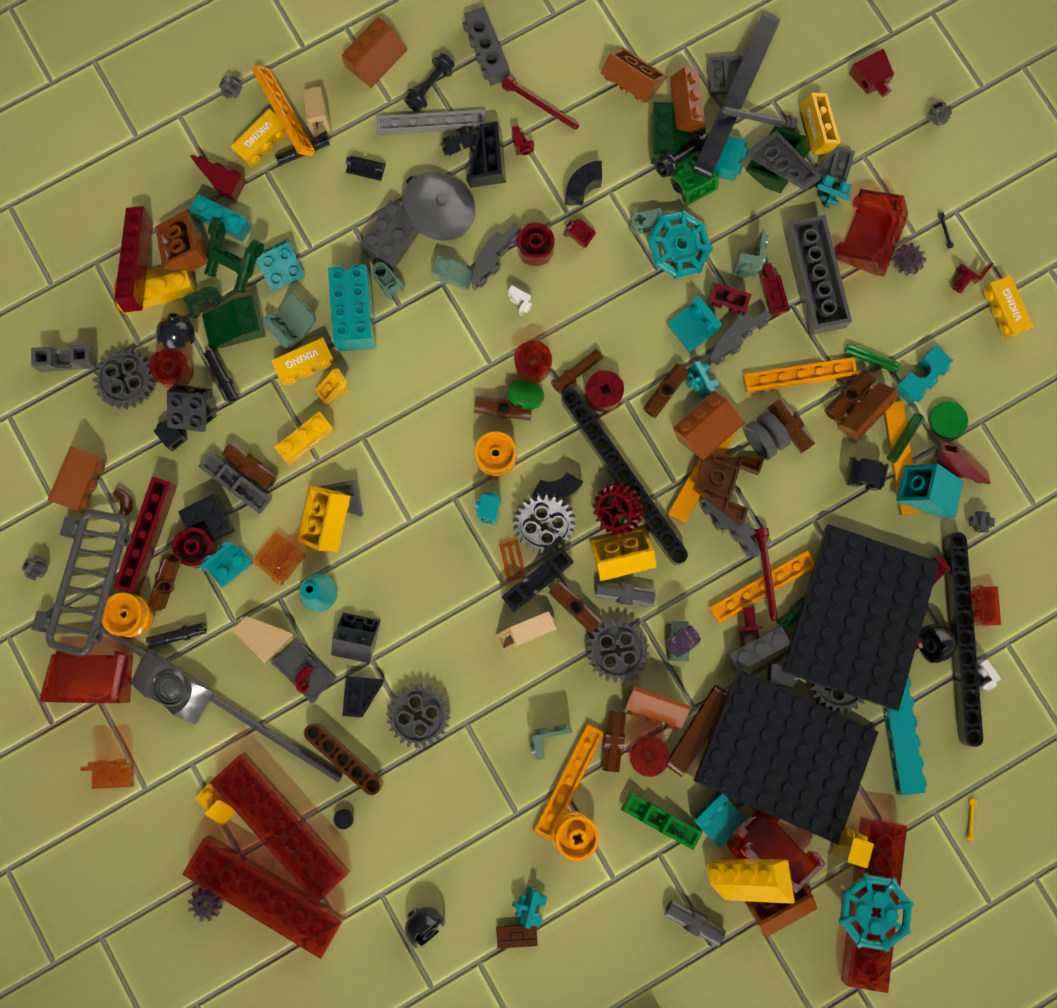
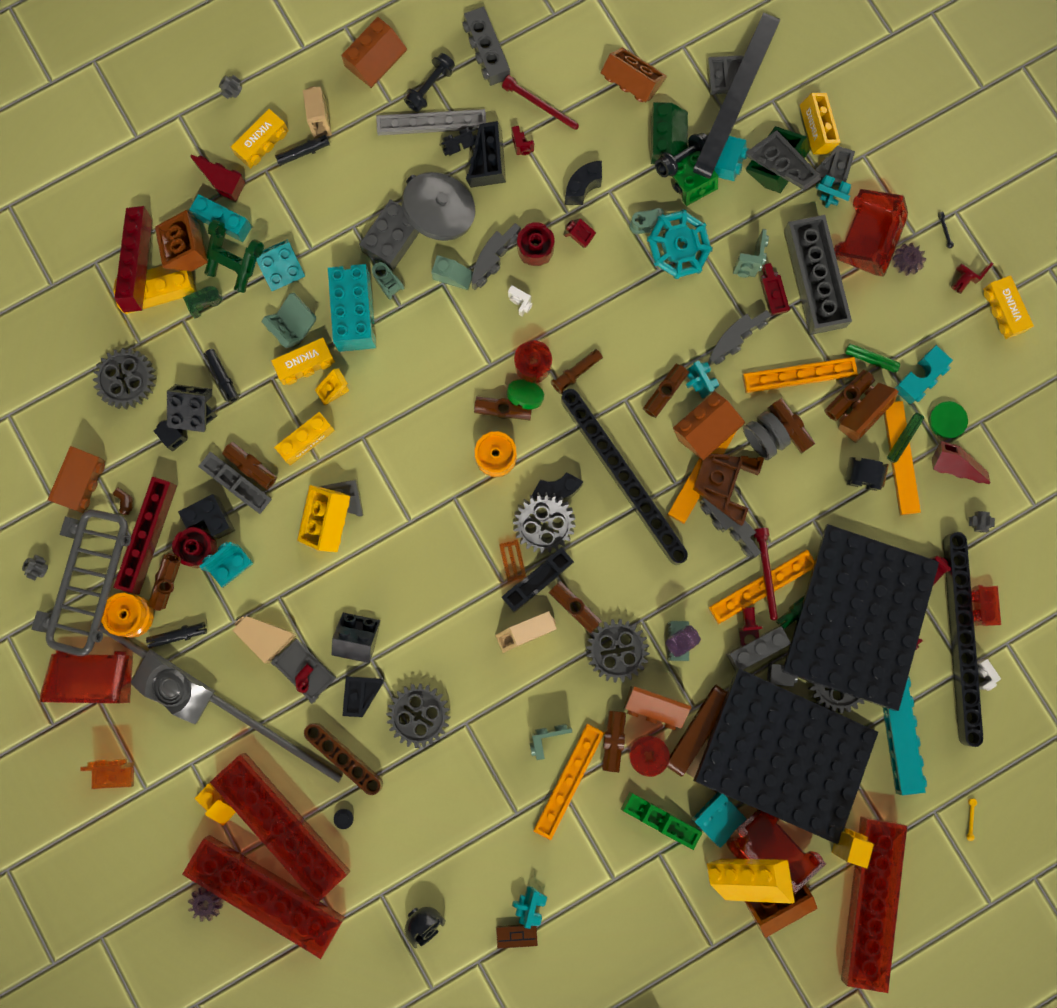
(76, 358): dark grey arch -> none
(175, 331): black cylinder -> none
(180, 365): clear red brick -> none
(233, 323): dark green slope -> none
(279, 558): clear orange bracket -> none
(283, 111): light orange tile -> none
(317, 592): teal cone -> none
(365, 168): black hinge -> none
(488, 508): teal brick -> none
(585, 839): light orange wheel -> none
(604, 380): dark red brick -> none
(608, 513): dark red gear -> none
(623, 554): yellow slope -> none
(625, 594): dark grey piece -> none
(688, 101): dark orange slope -> none
(694, 324): teal bracket -> none
(695, 922): dark grey piece -> none
(730, 297): dark red brick -> none
(788, 122): dark grey piece -> none
(873, 73): dark red torso -> none
(888, 912): teal plate -> none
(930, 489): teal slope -> none
(937, 643): black cylinder -> none
(939, 113): dark grey gear -> none

